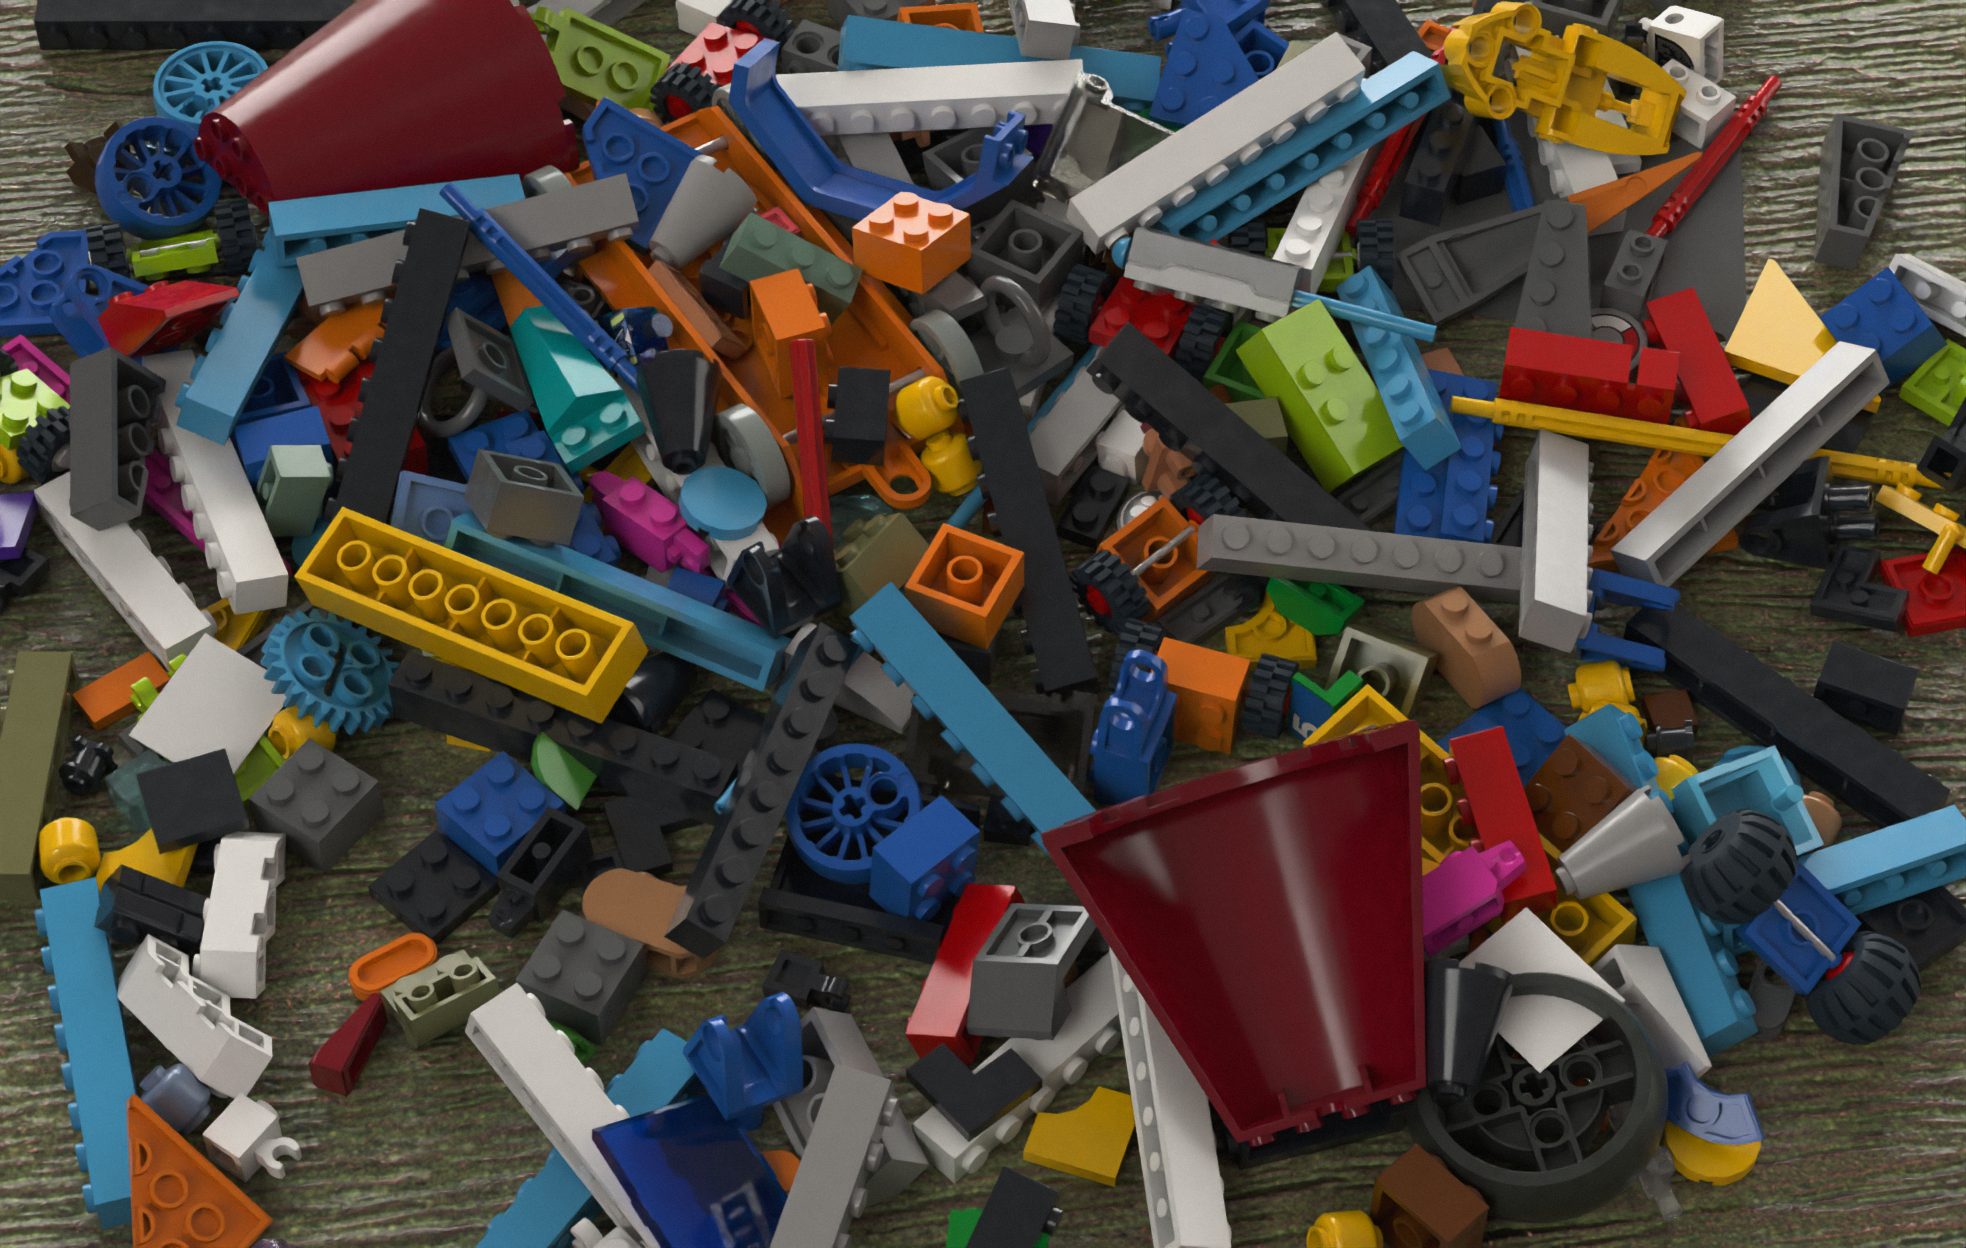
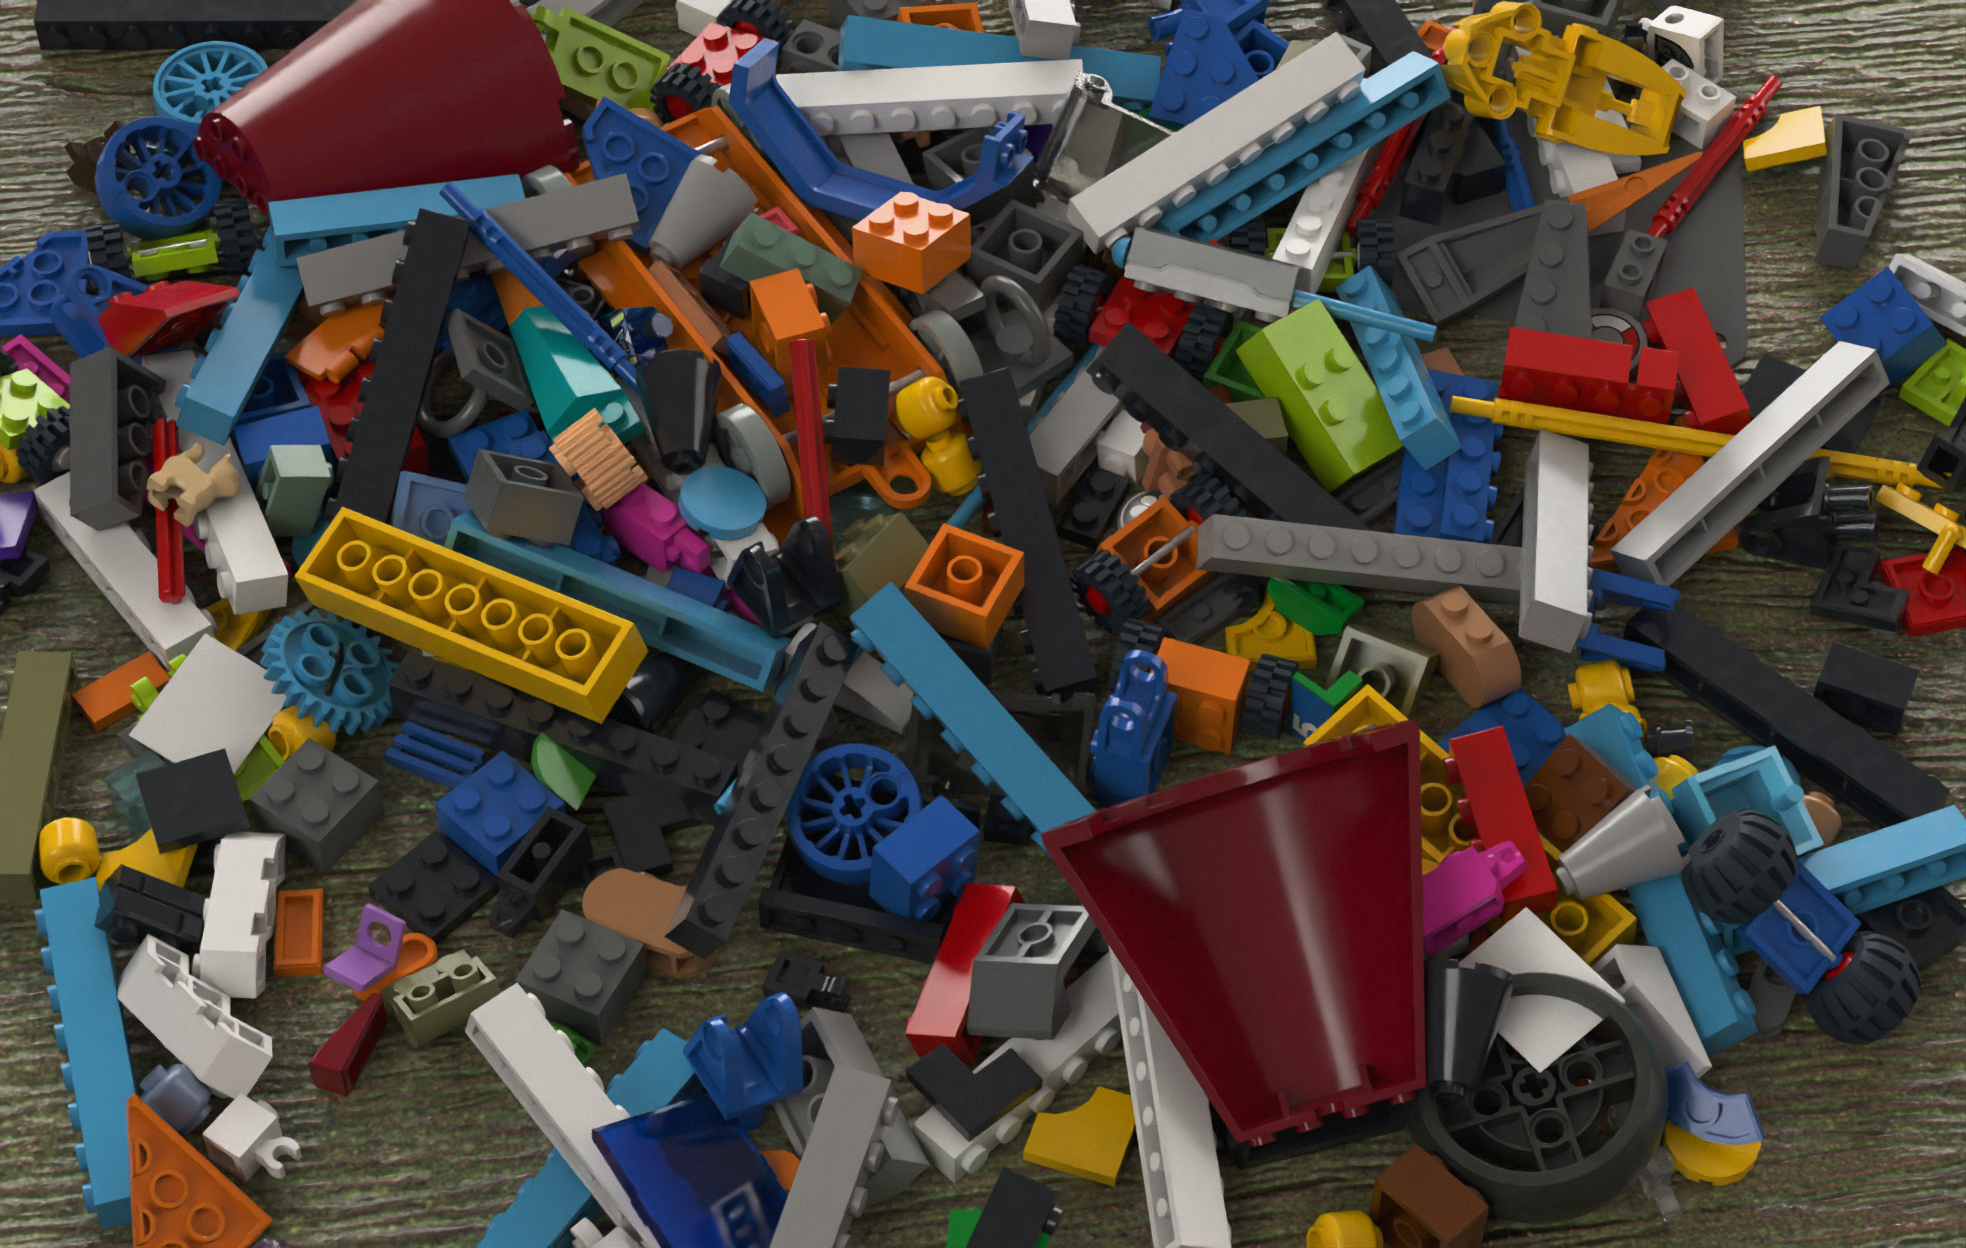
(87, 767): black brick -> none
(168, 530): none -> red axle
(190, 485): none -> tan animal
(299, 933): none -> orange tile
(368, 960): none -> medium lavender bracket
(439, 750): none -> blue tile
(598, 460): none -> light nougat brick
(757, 374): none -> blue tile
(1669, 710): reddish brown tile -> none
(1780, 332): yellow tile -> none
(1793, 139): none -> yellow tile

